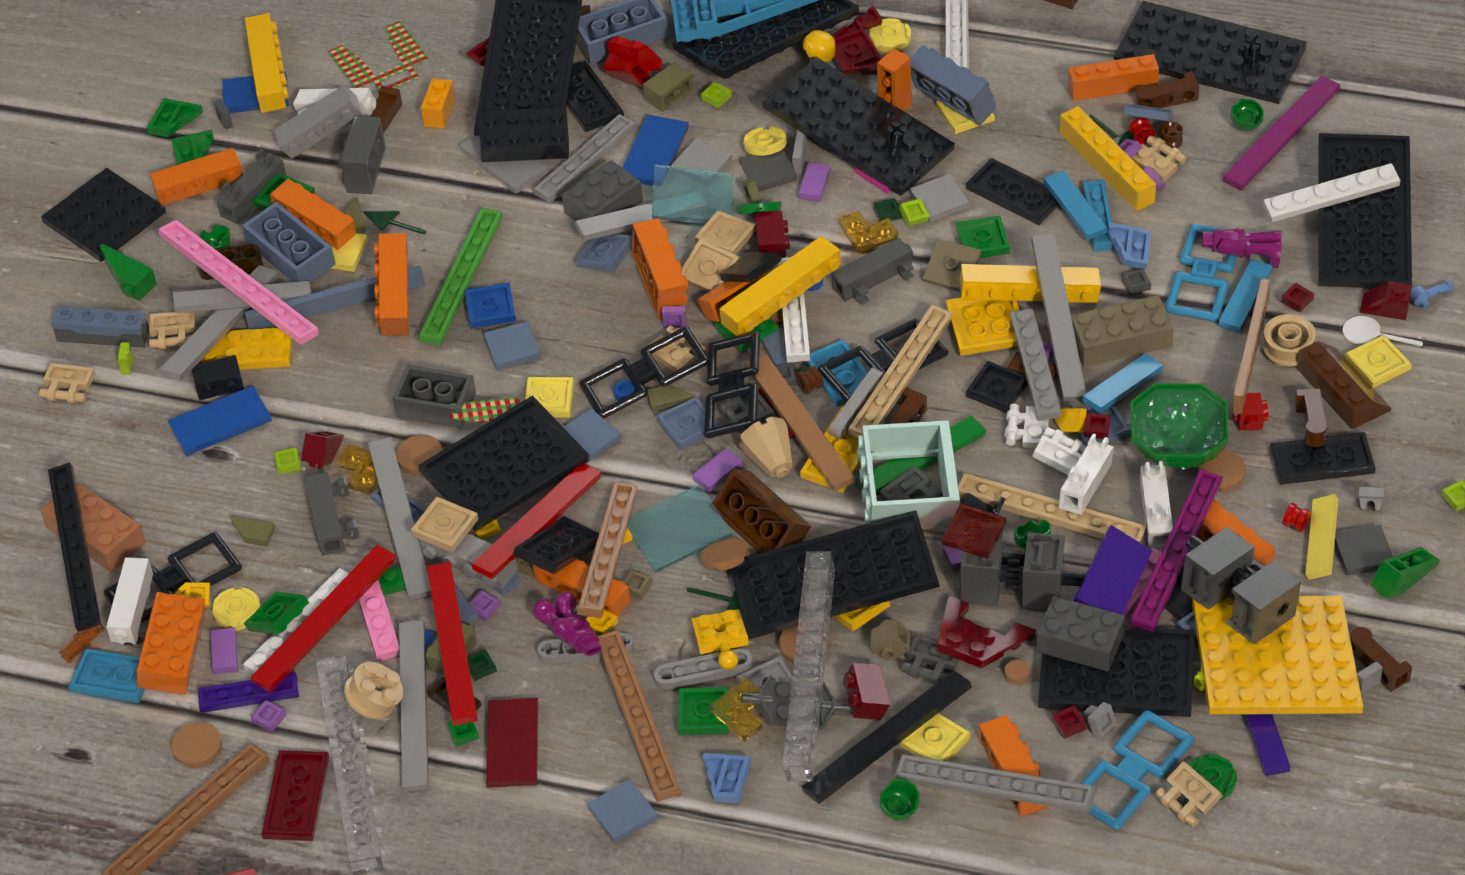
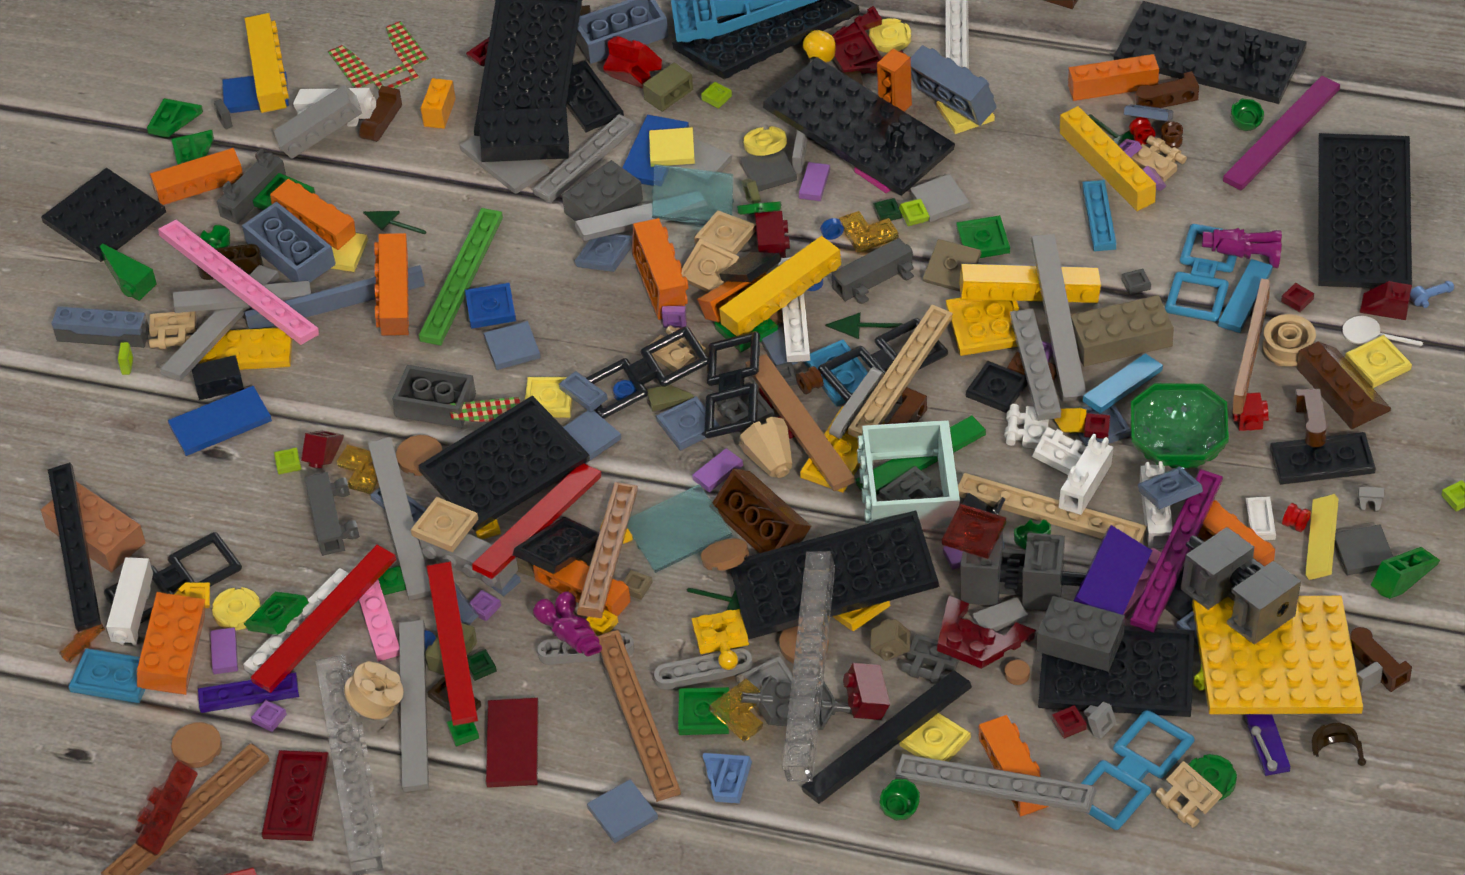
(70, 377): tan plate -> none
(163, 808): none -> clear red bracket
(254, 531): olive tile -> none
(355, 212): olive tile -> none
(362, 154): dark grey brick -> none
(583, 391): none -> sand blue tile
(672, 146): none -> light yellow tile
(832, 228): none -> blue tile
(851, 325): none -> dark green piece
(1001, 615): none -> light grey tile
(1013, 191): black tile -> none
(1075, 205): dark azure tile -> none
(1131, 244): medium blue wing -> none
(1170, 487): none -> sand blue tile
(1230, 467): medium nougat tile -> none
(1261, 517): none -> white tile
(1271, 765): none -> light grey hinge
(1331, 192): white plate -> none
(1336, 733): none -> dark brown helmet

